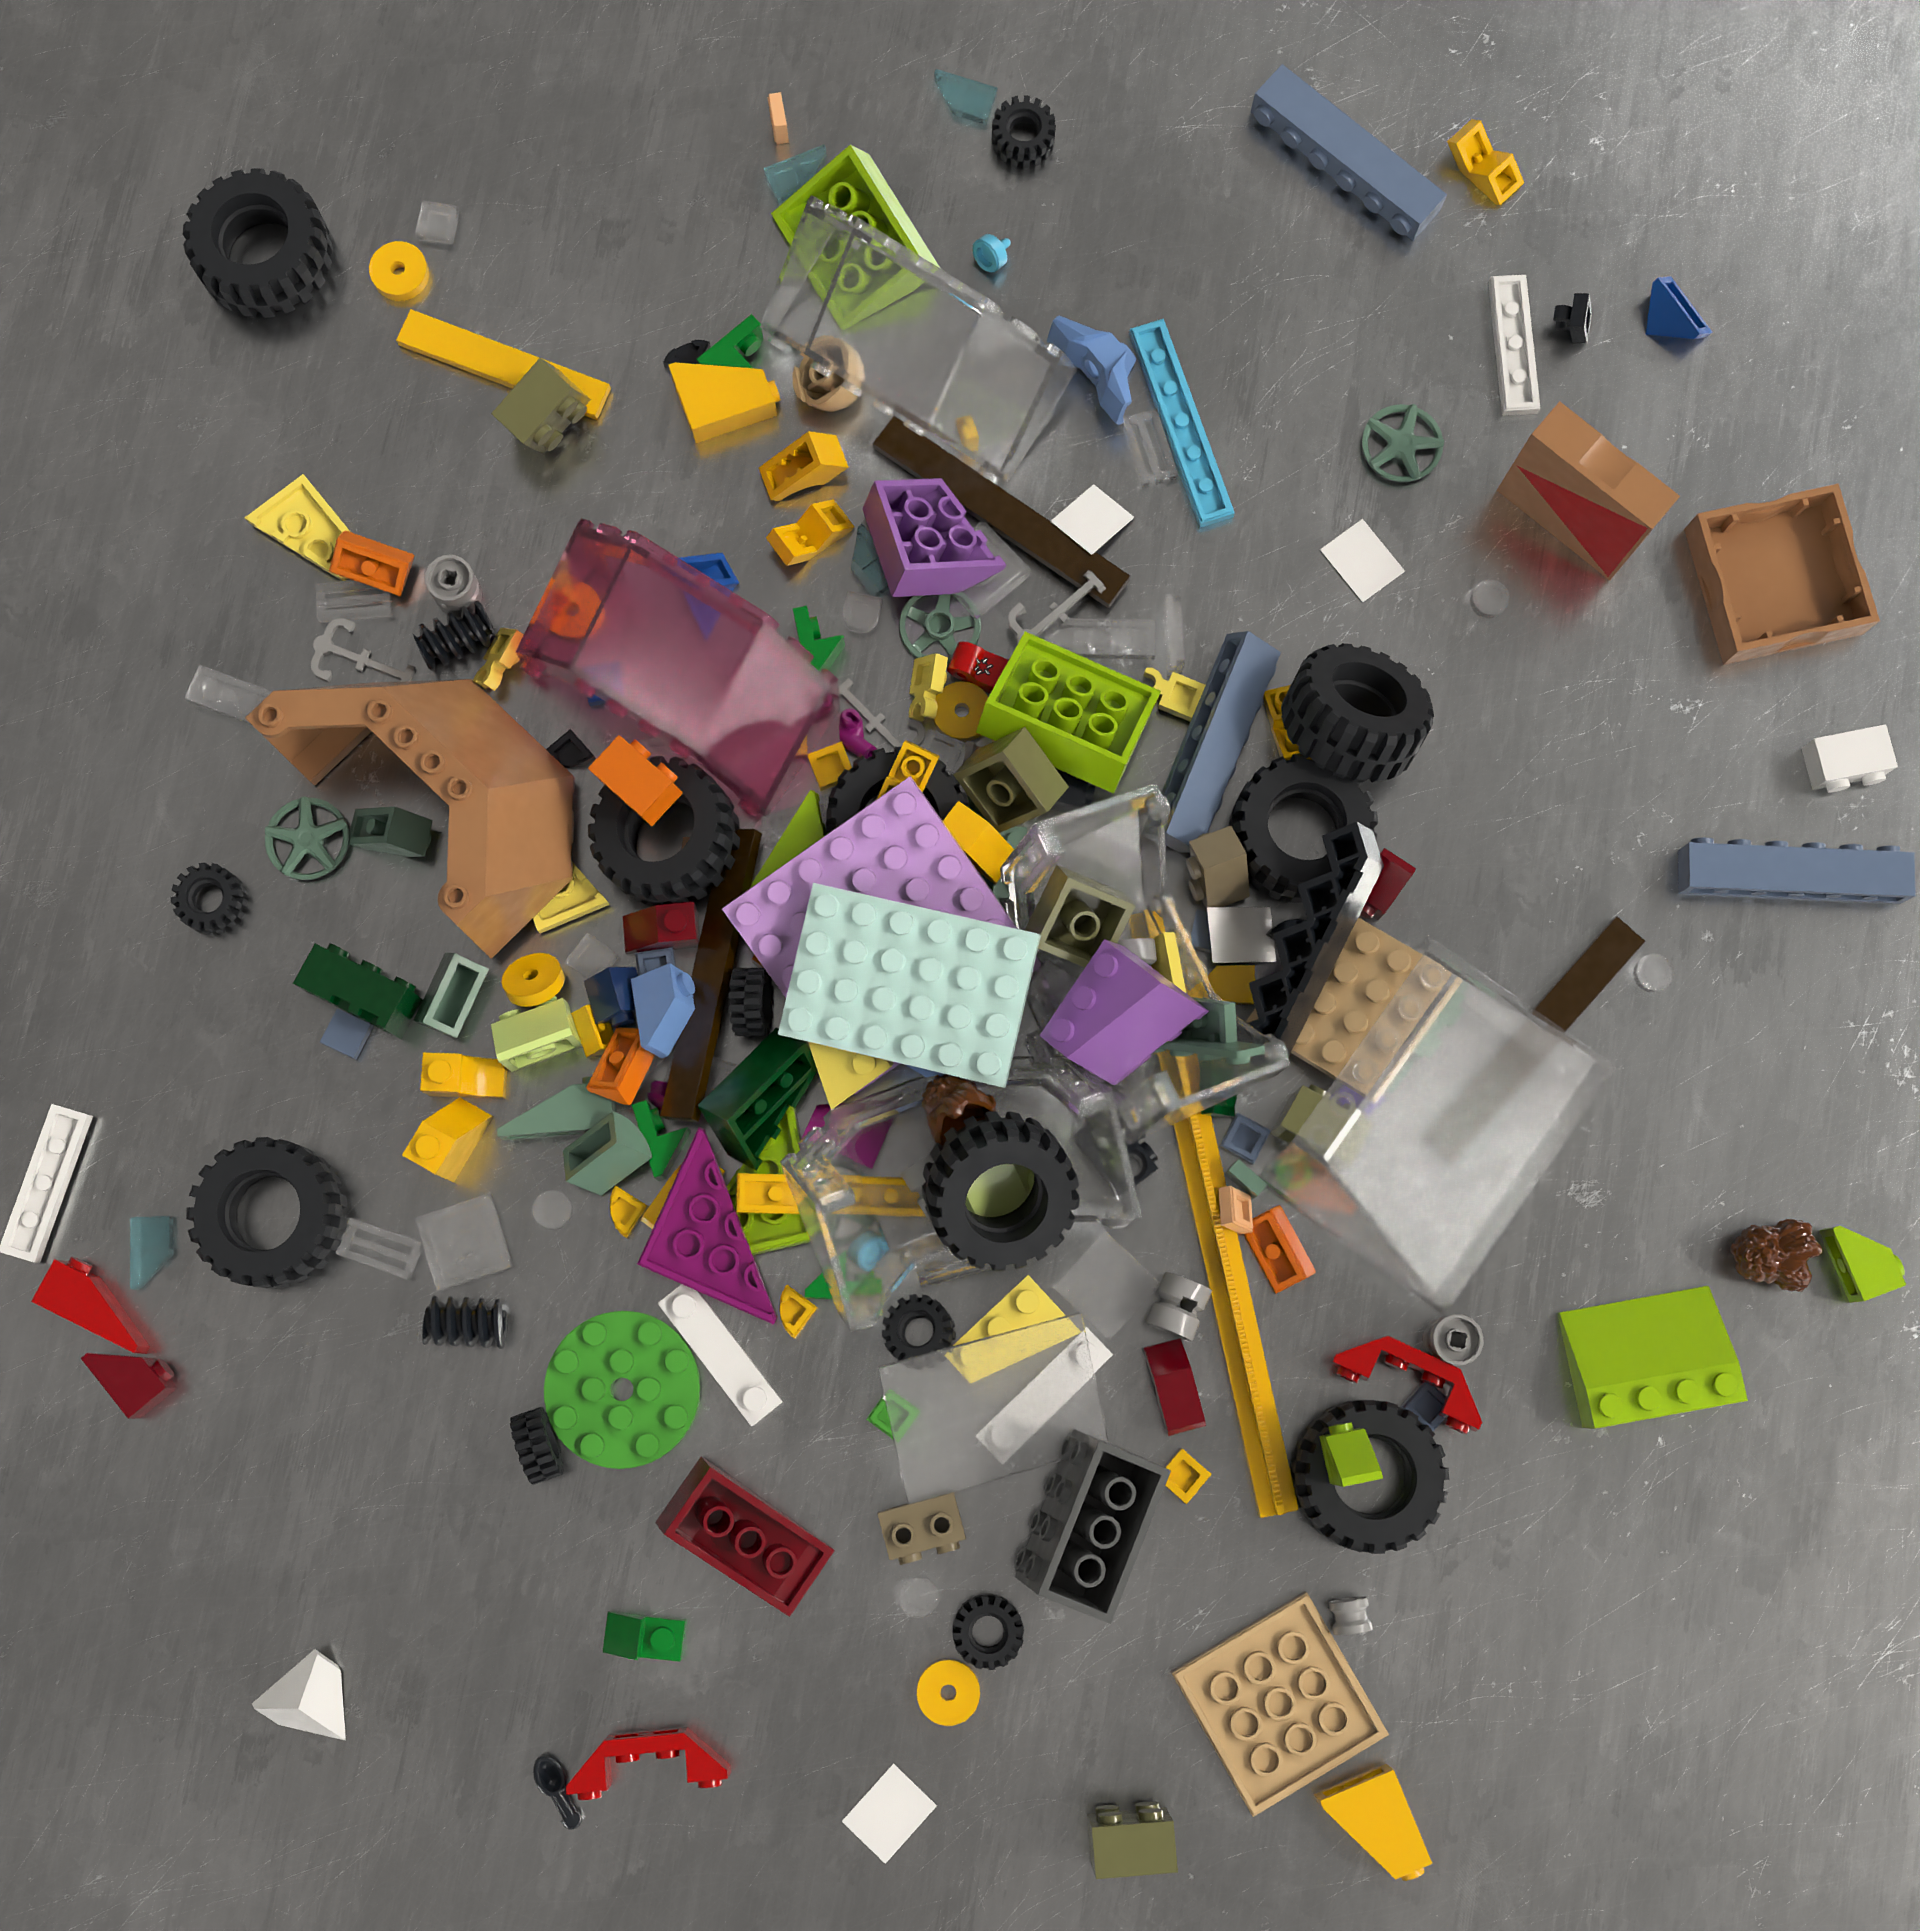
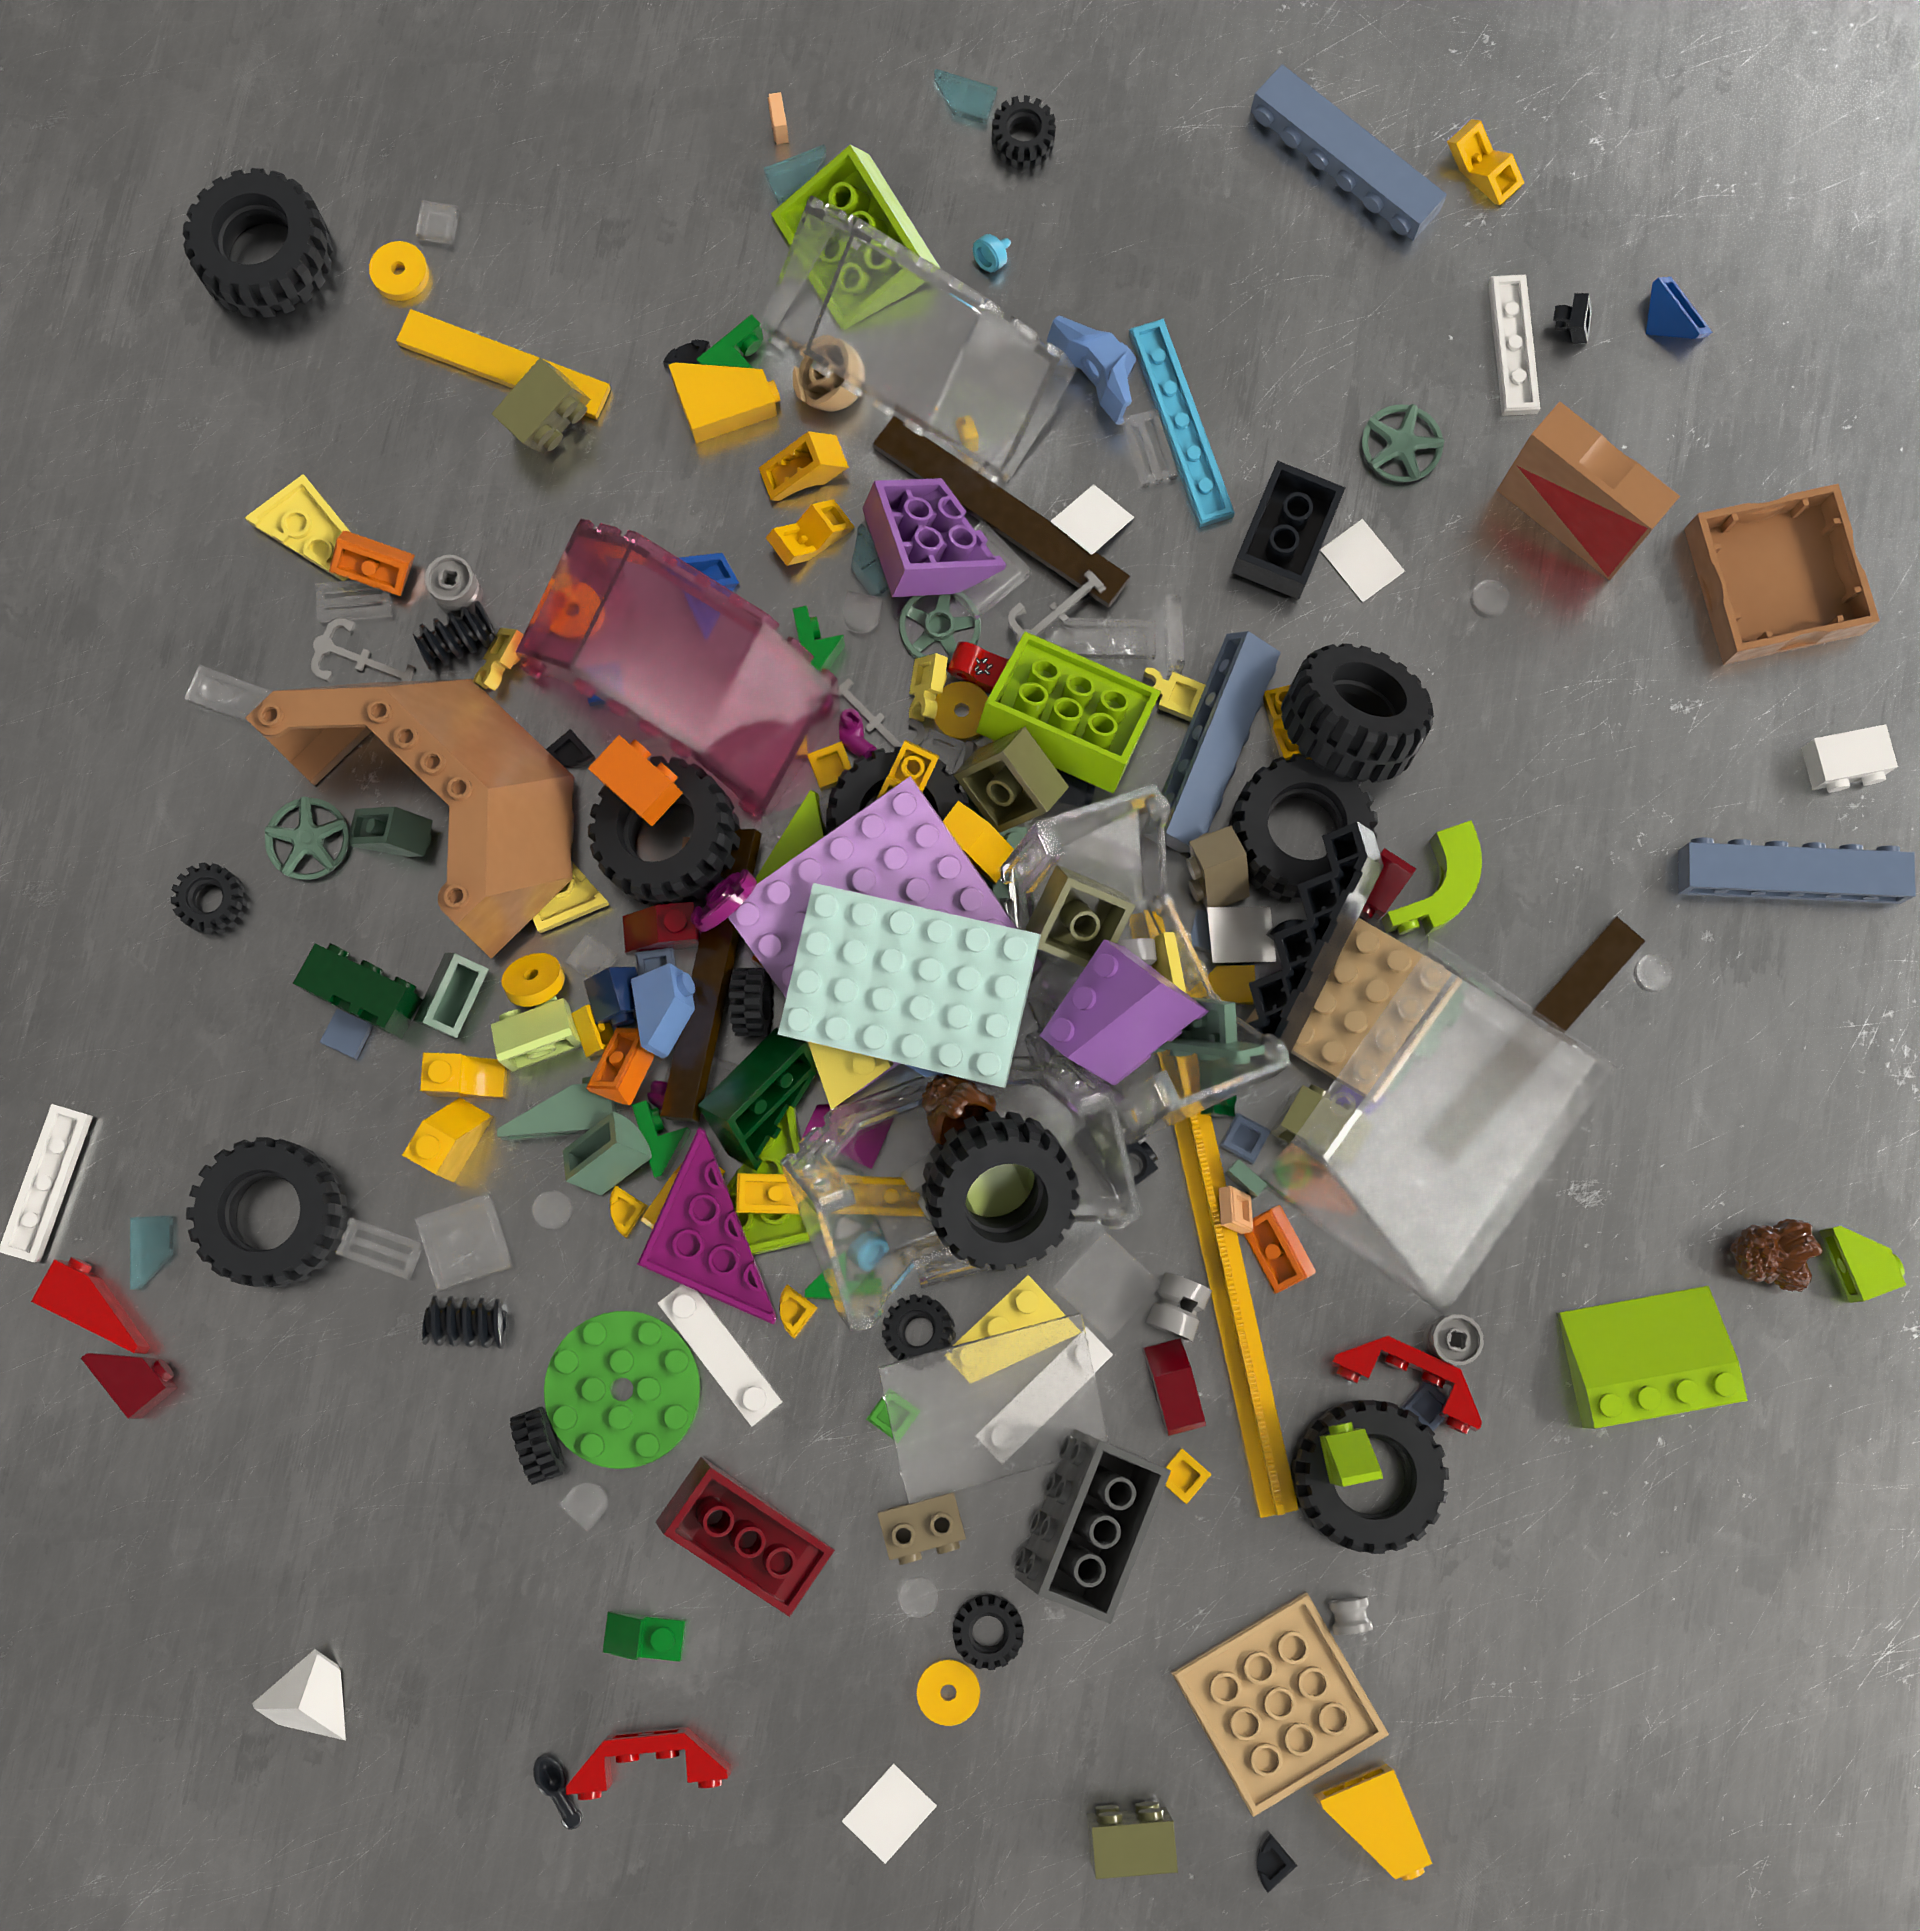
(586, 1504): none -> clear tile
(723, 900): none -> magenta tile
(1272, 1862): none -> black tile
(1288, 529): none -> black brick
(1460, 868): none -> lime arch

